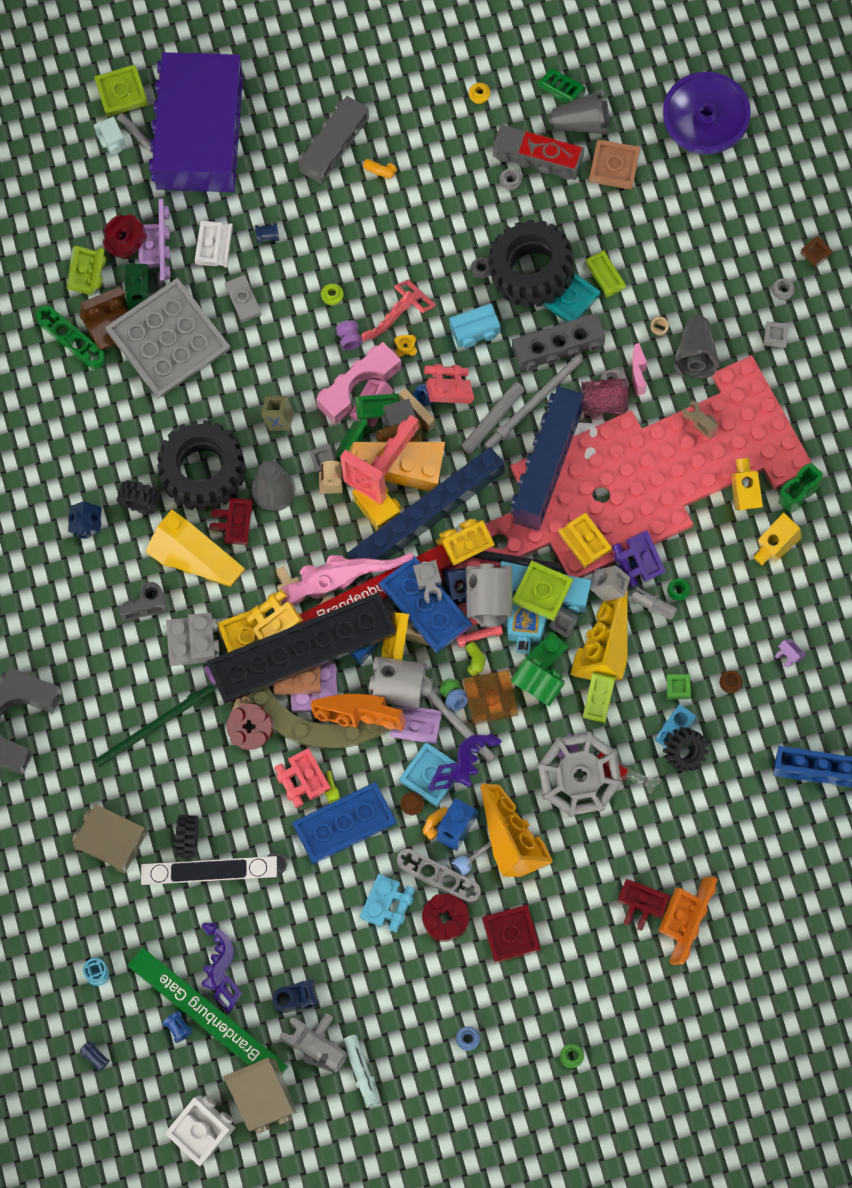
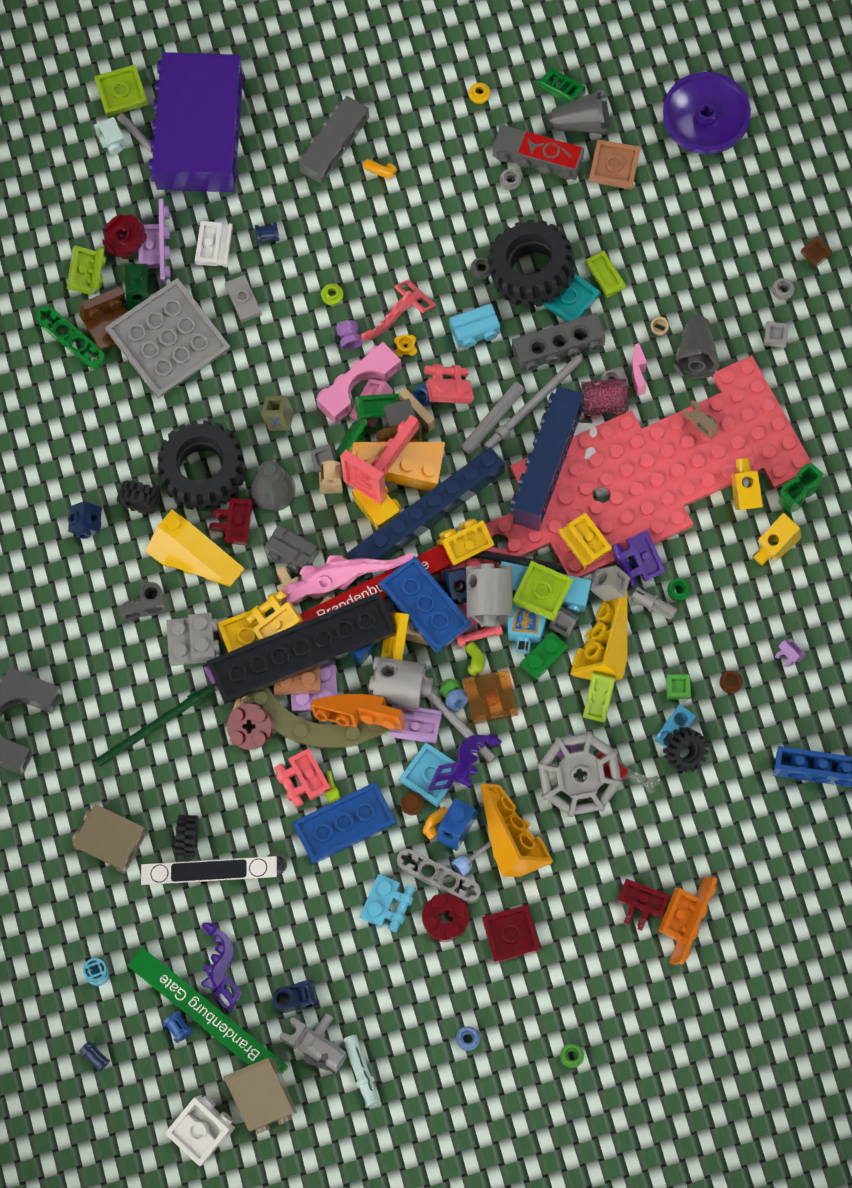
(290, 549): none -> dark grey brick
(428, 577): light grey plate -> none
(538, 680): green brick -> none

